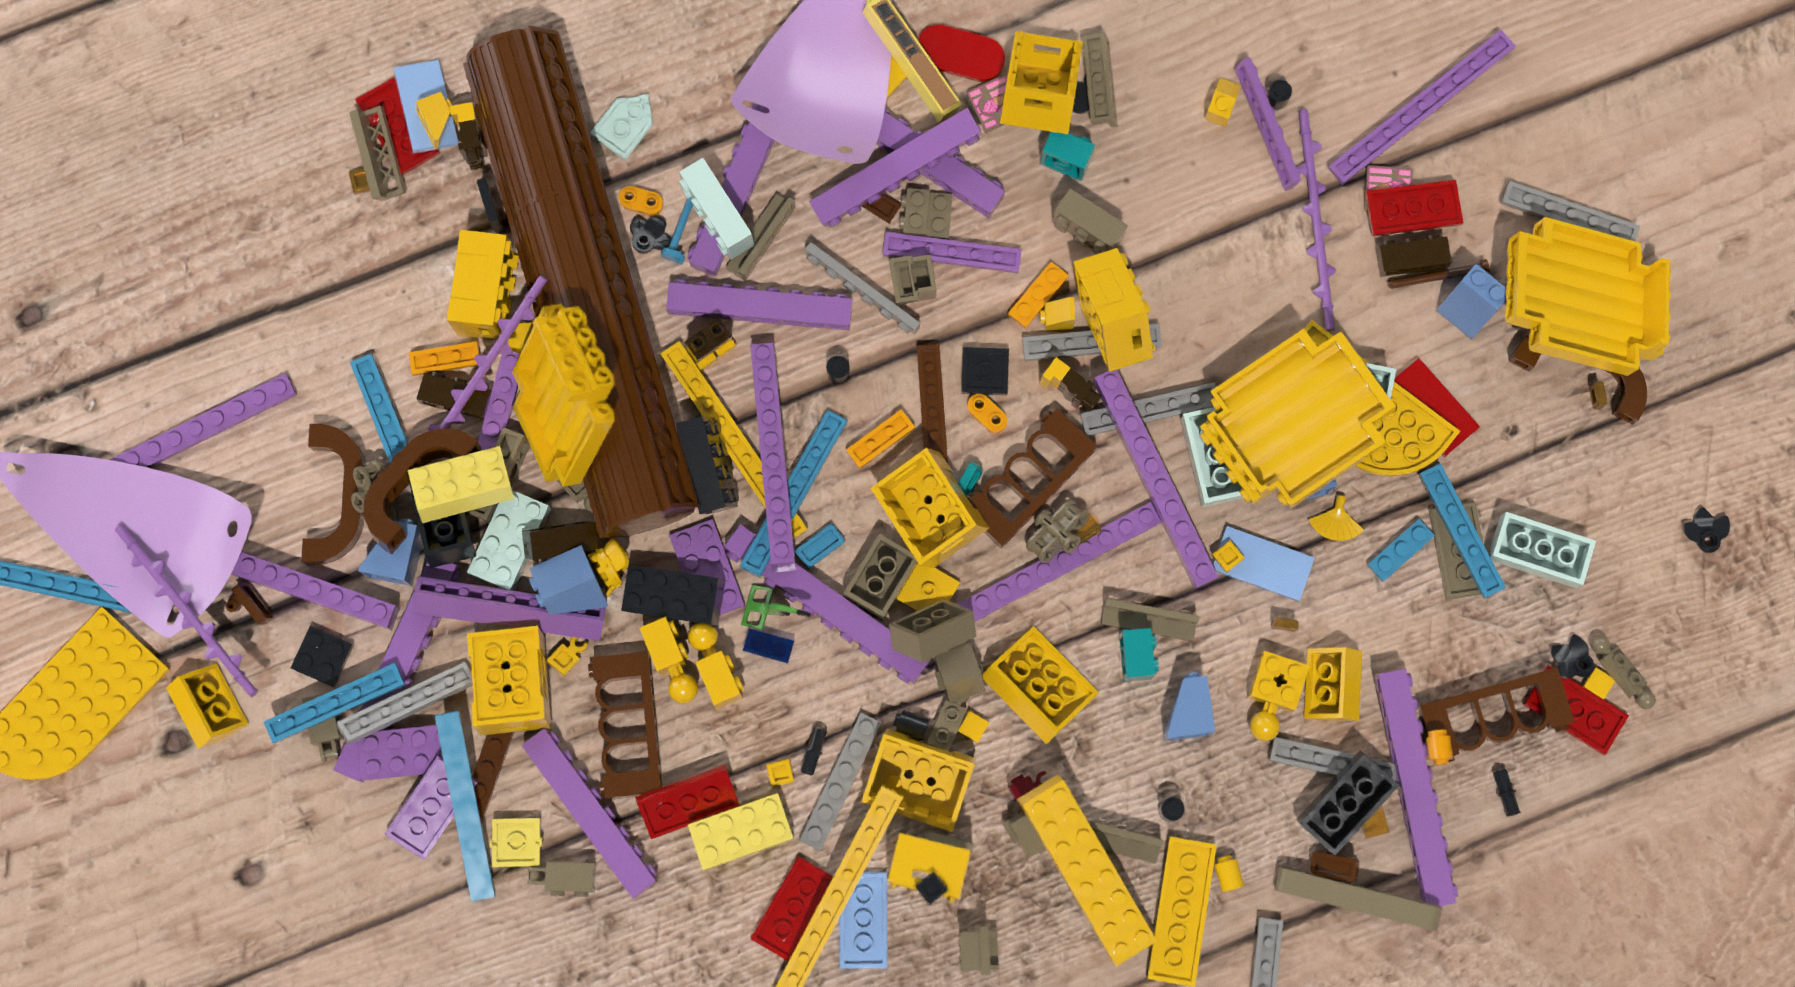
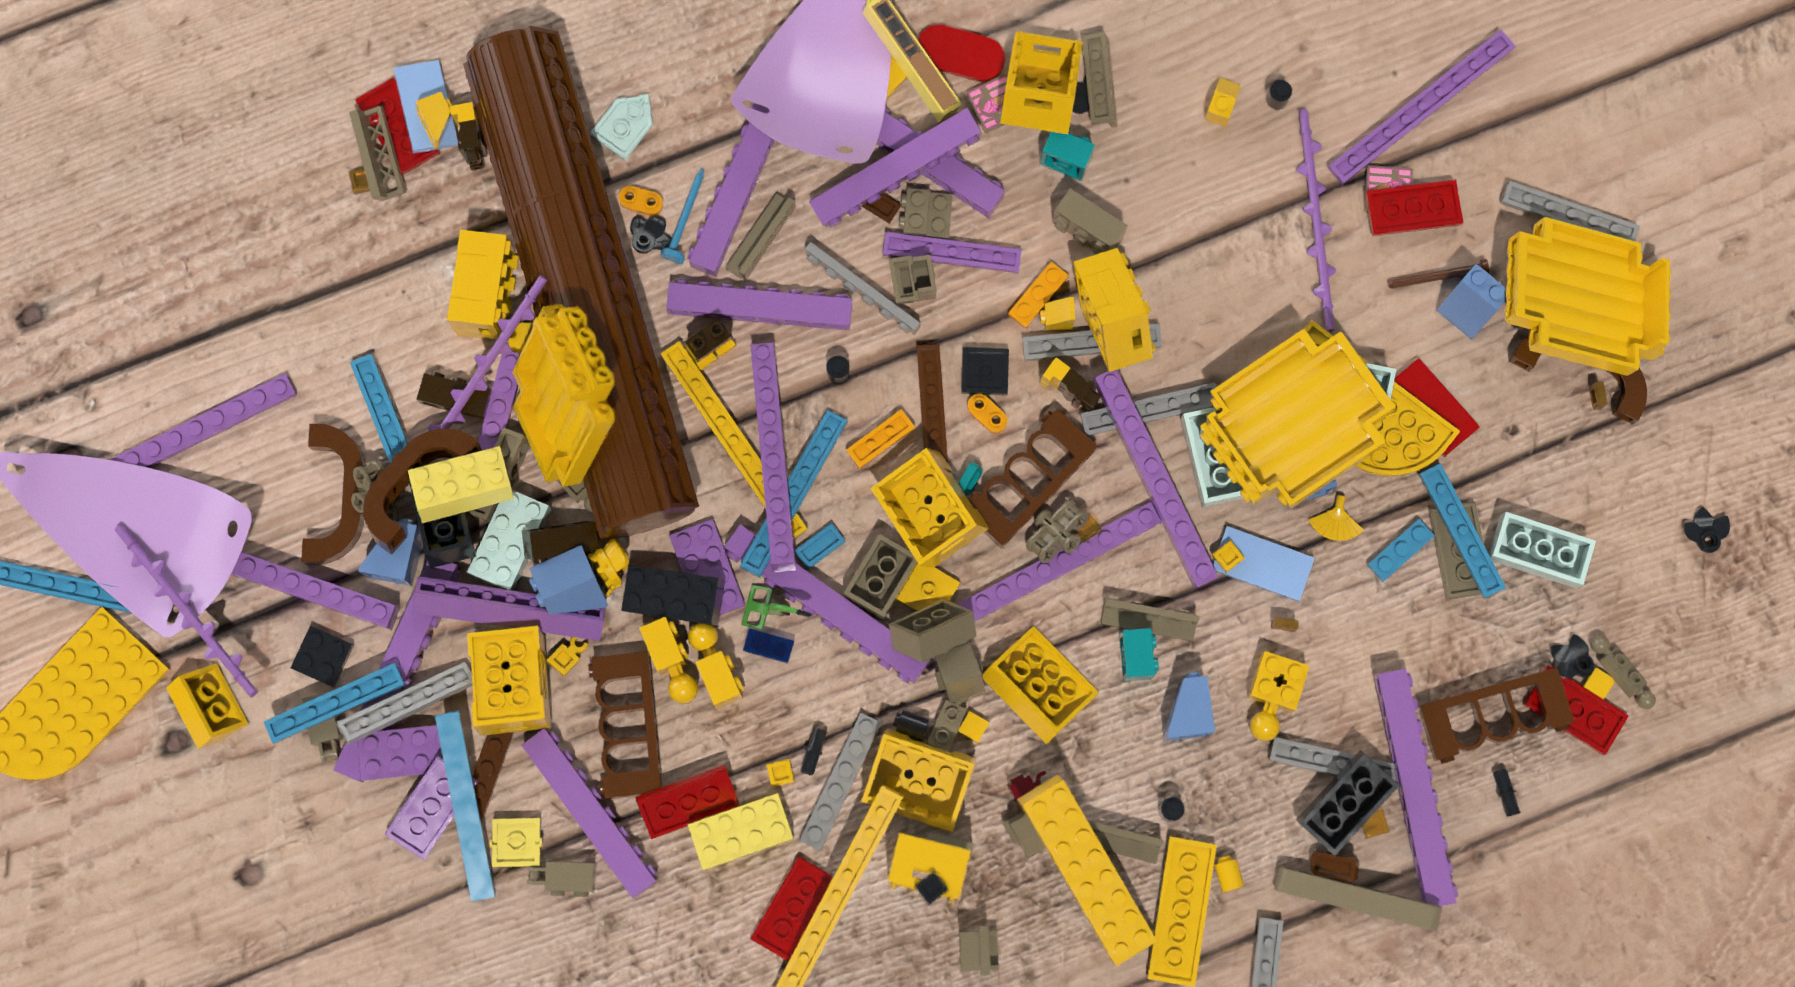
(248, 598): reddish brown piece -> none
(443, 358): light orange plate -> none
(490, 205): black tile -> none
(707, 464): black brick -> none
(716, 208): light aqua brick -> none
(865, 924): light blue tile -> none
(1267, 123): medium lavender plate -> none
(1333, 684): yellow slope -> none
(1413, 255): dark brown brick -> none
(1439, 747): light orange brick -> none

